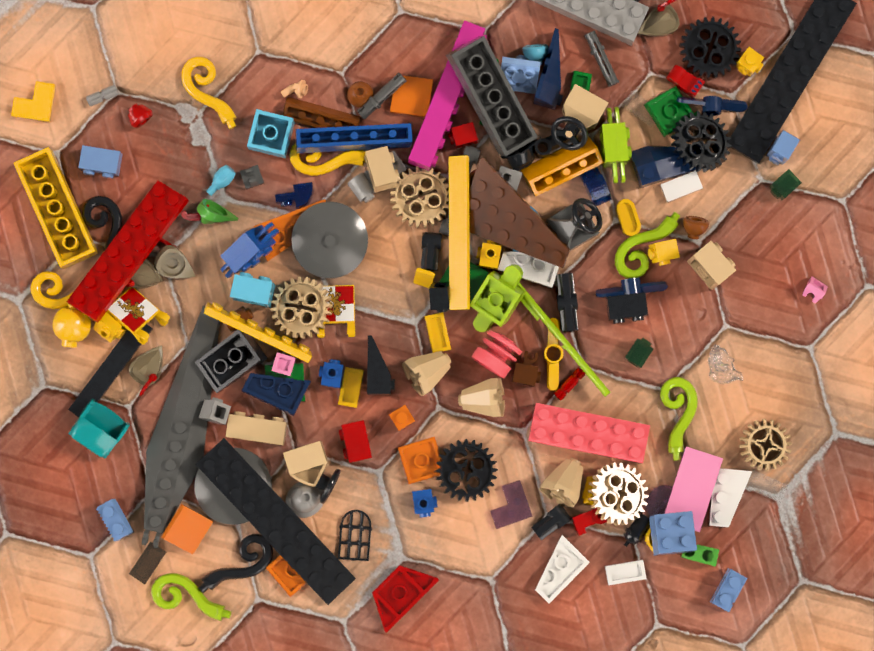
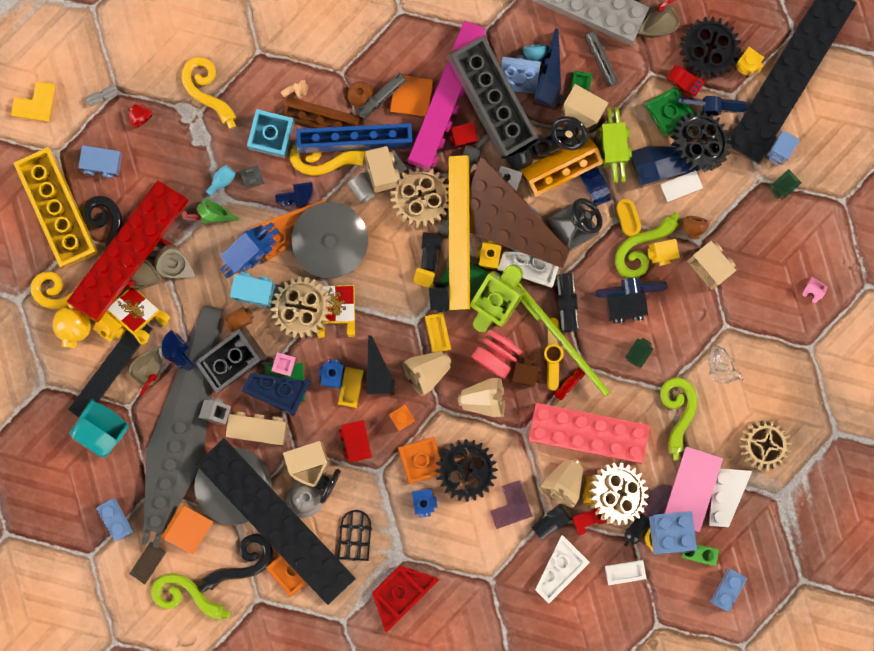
(173, 350): none -> clear blue brick
(250, 327): yellow plate -> none

